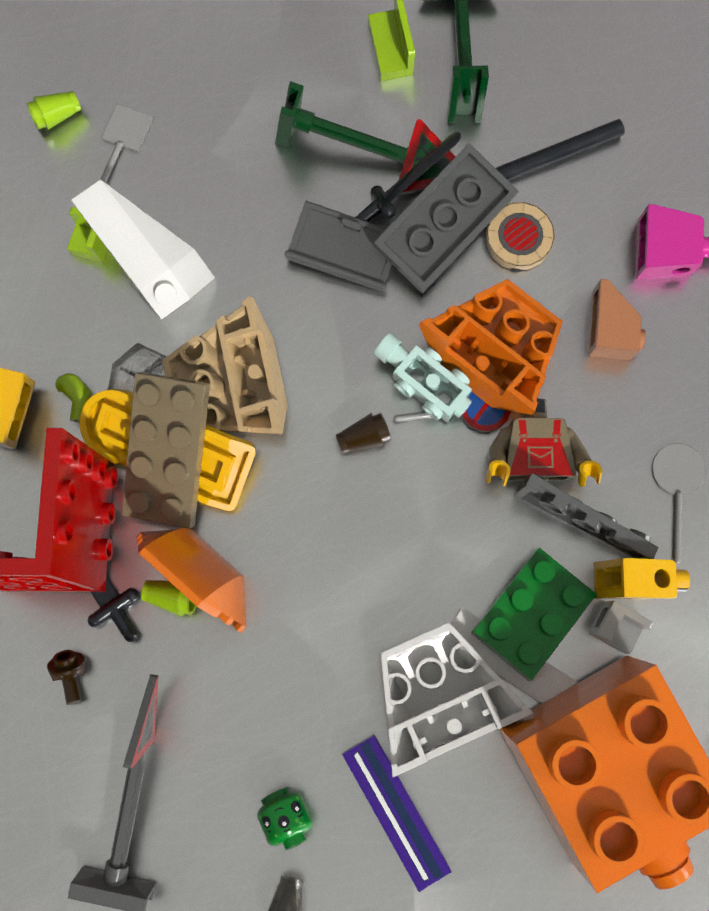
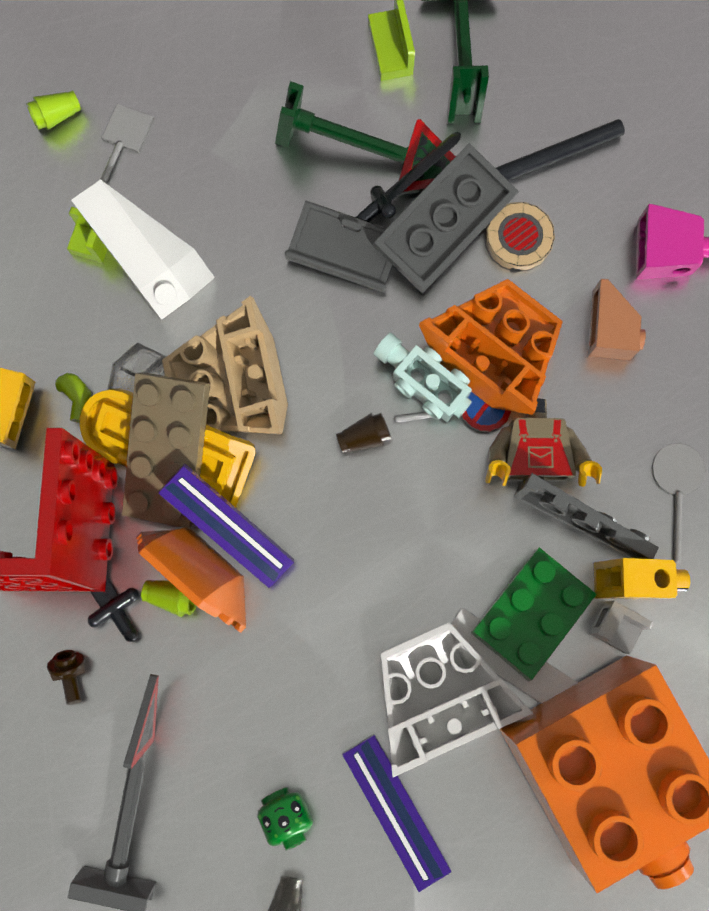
(226, 525): none -> dark purple tile

